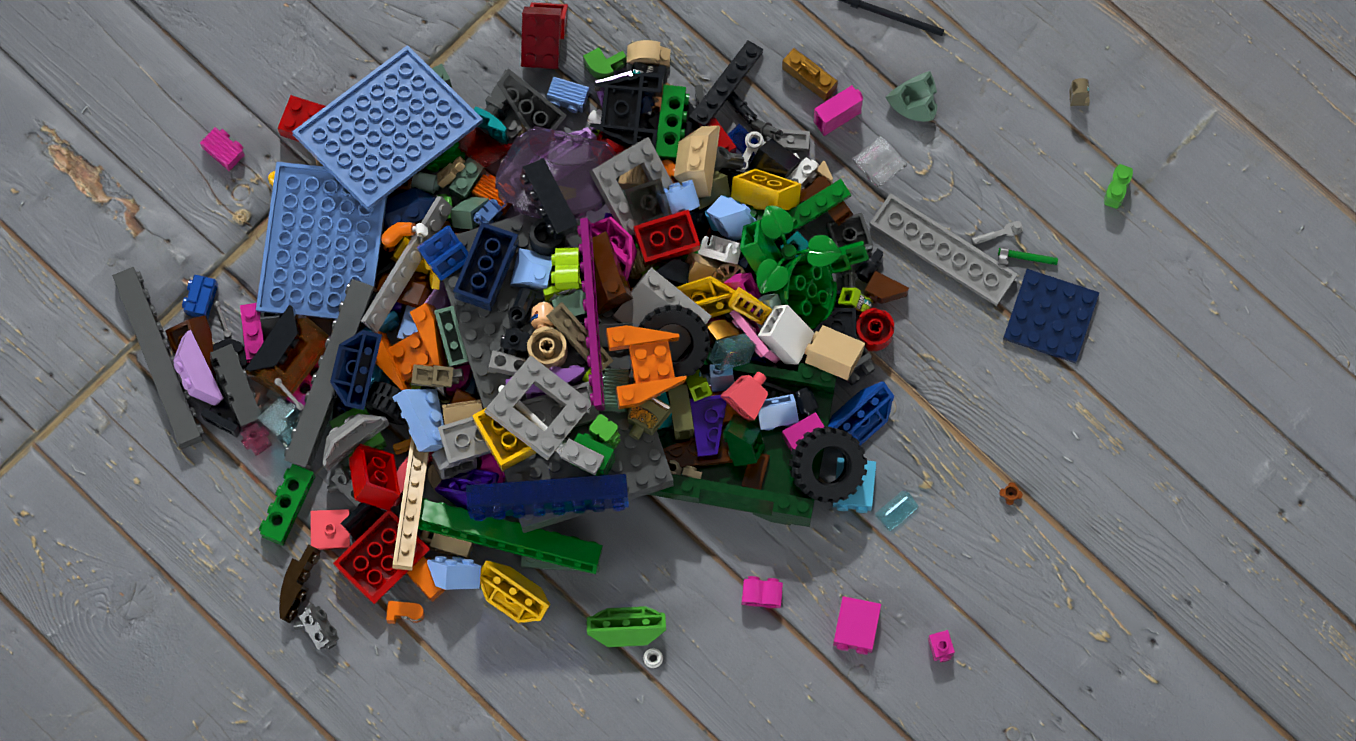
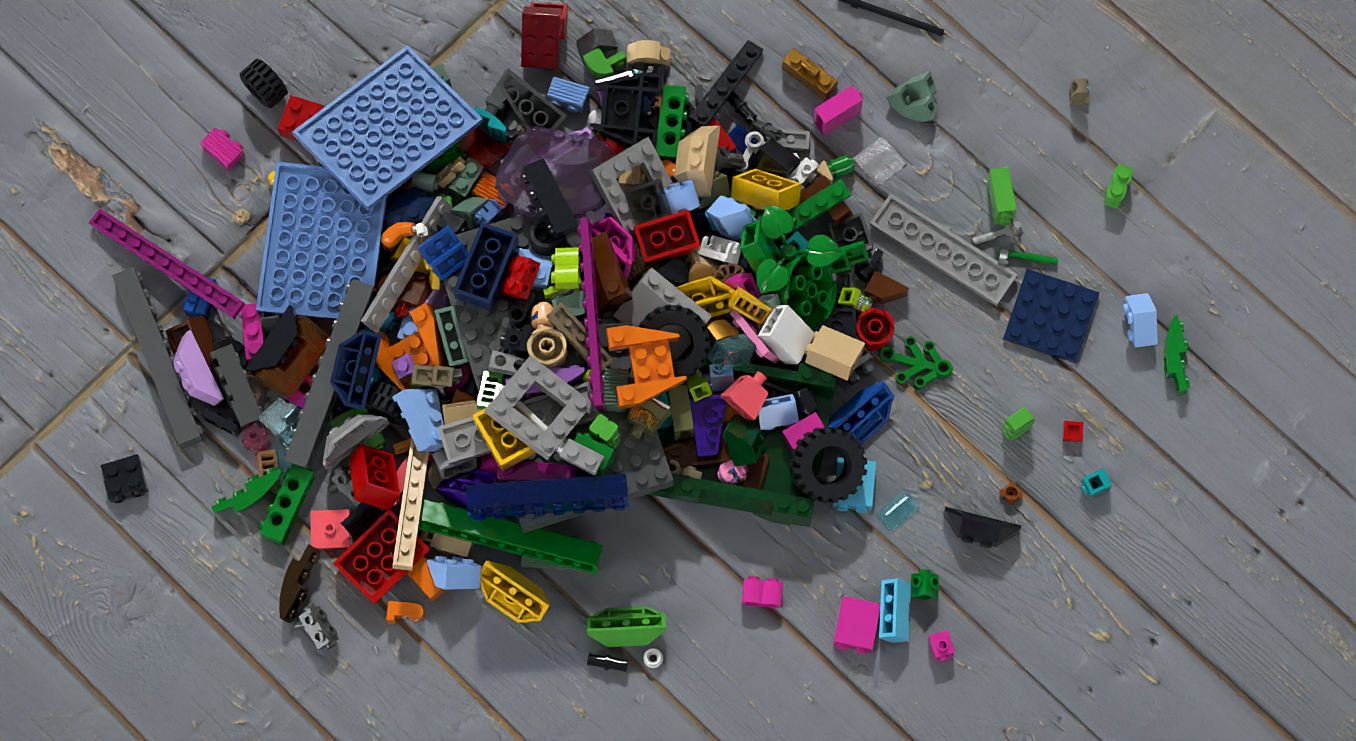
(124, 479): none -> black plate
(167, 263): none -> magenta plate
(256, 489): none -> green slope
(263, 83): none -> black tyre
(268, 454): none -> medium nougat slope
(278, 382): light grey hinge -> none
(400, 310): none -> red plate
(404, 366): none -> medium lavender plate
(456, 223): none -> black brick
(483, 404): none -> slope
(519, 277): none -> red plate
(537, 471): none -> magenta plate
(596, 38): none -> flat silver slope
(607, 662): none -> black pin
(732, 474): none -> bright pink head
(841, 166): none -> green brick
(894, 610): none -> medium azure piece
(919, 363): none -> green plant
(924, 585): none -> green brick
(979, 528): none -> black wedge
(1001, 196): none -> bright green brick
(1018, 424): none -> bright green brick
(1073, 431): none -> red plate
(1100, 479): none -> teal brick
(1142, 320): none -> light blue brick
(1174, 349): none -> green slope

